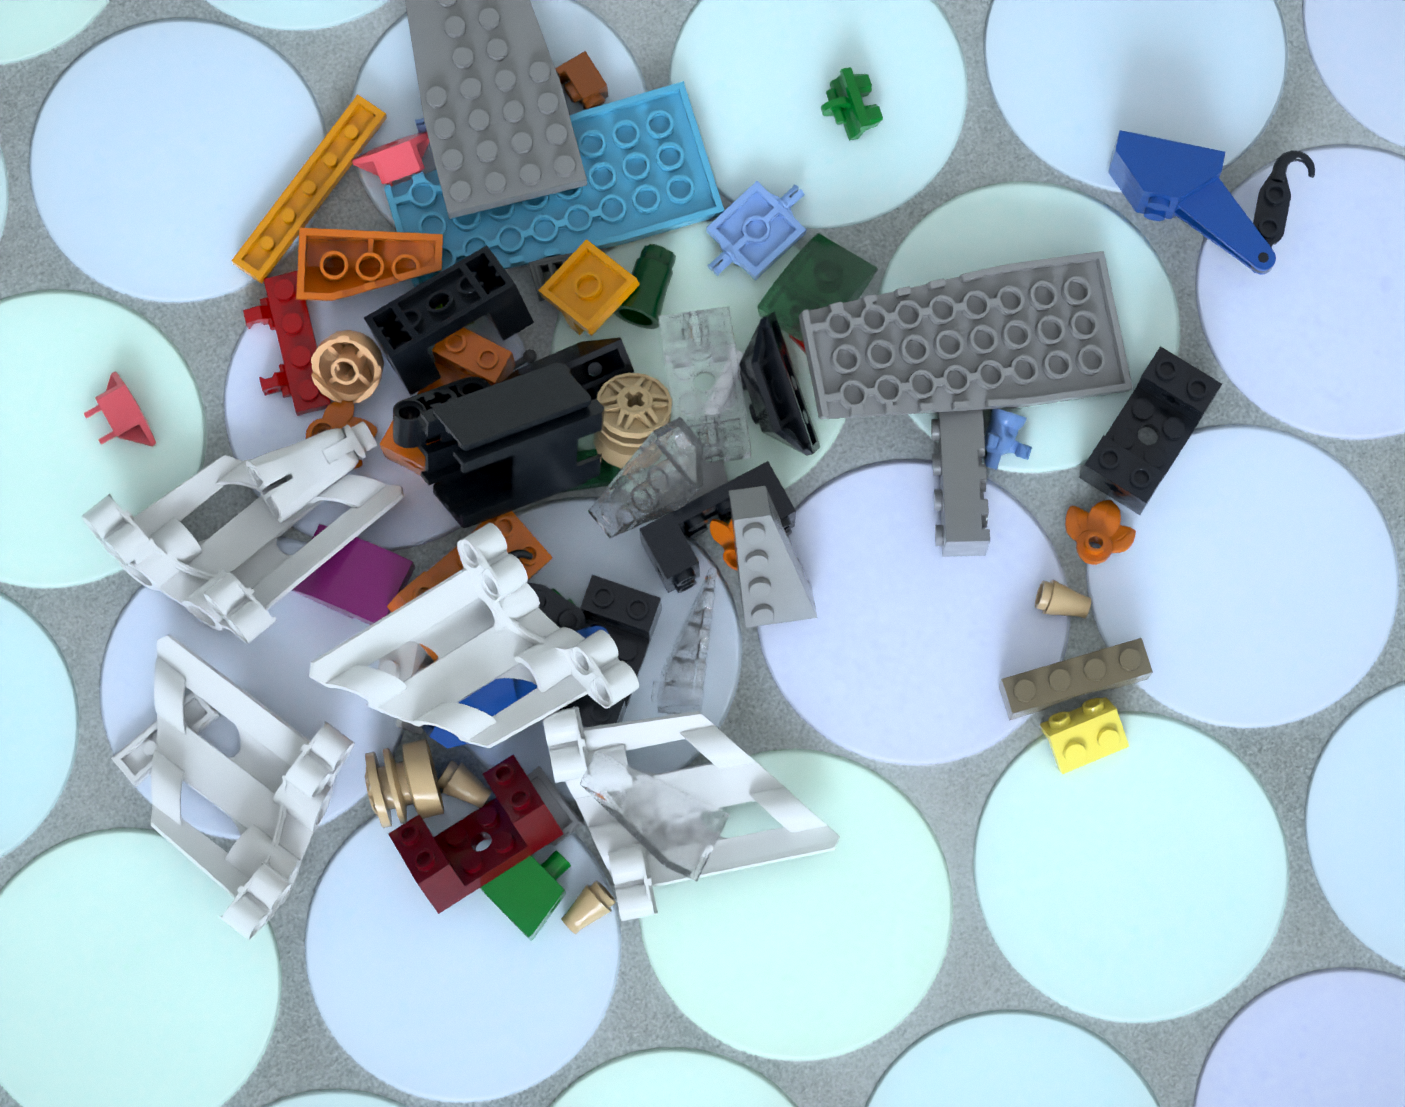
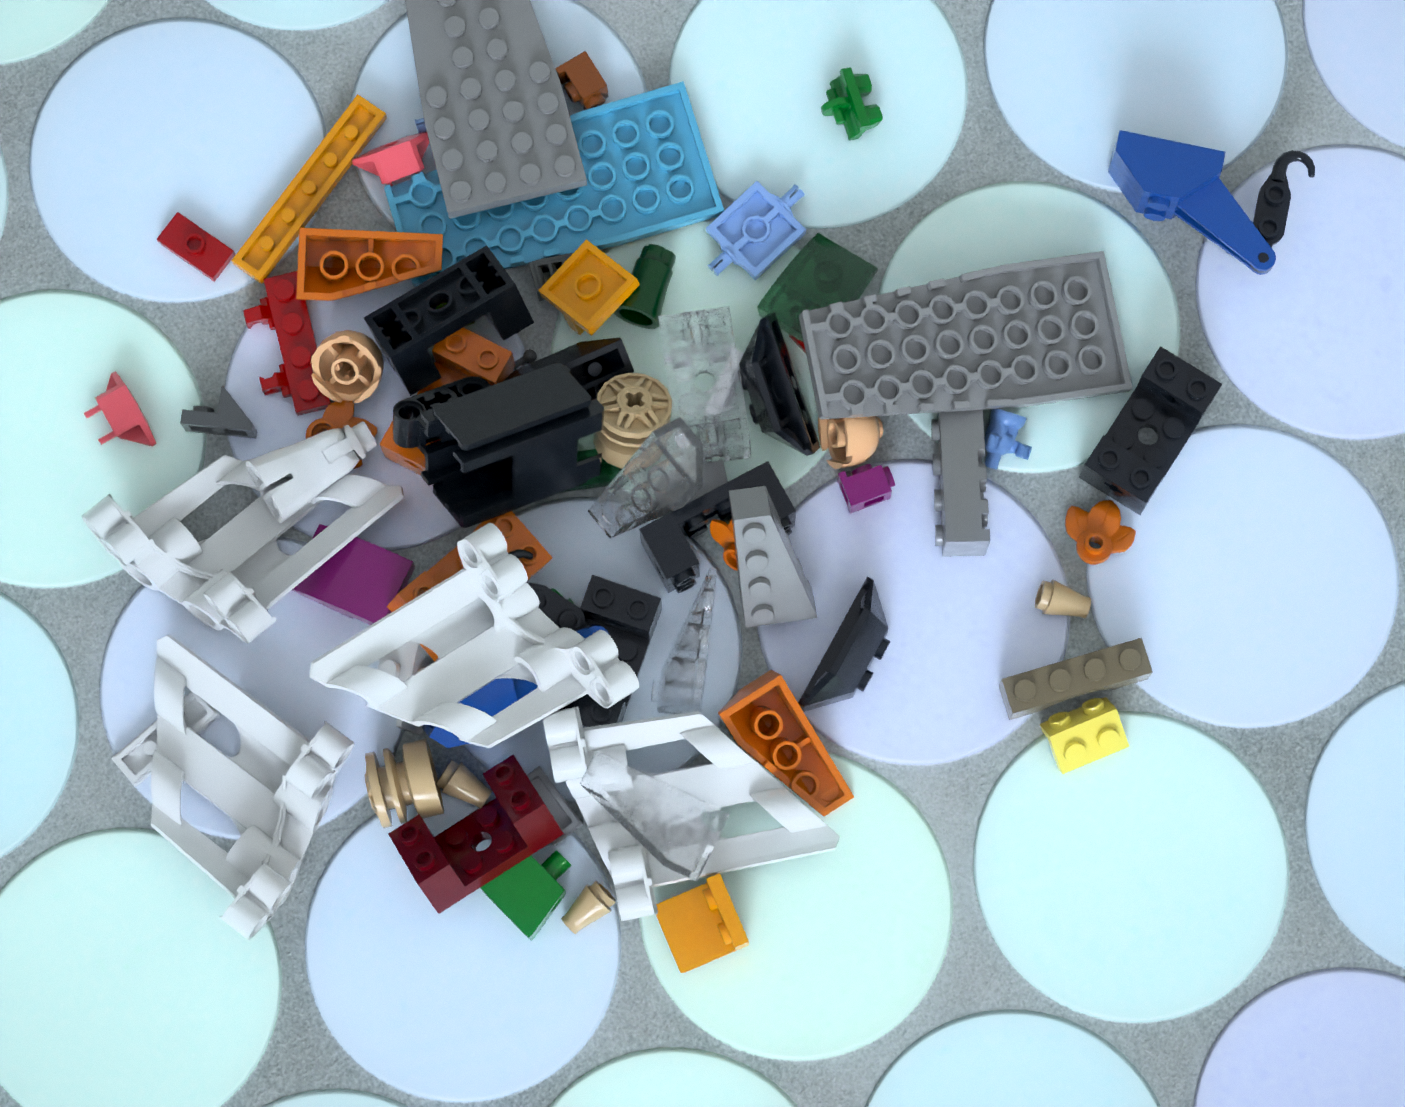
(196, 246): none -> red plate
(228, 421): none -> dark grey slope
(701, 925): none -> light orange bracket
(779, 736): none -> orange wedge
(849, 439): none -> light nougat cylinder
(850, 652): none -> black wedge
(866, 486): none -> magenta brick

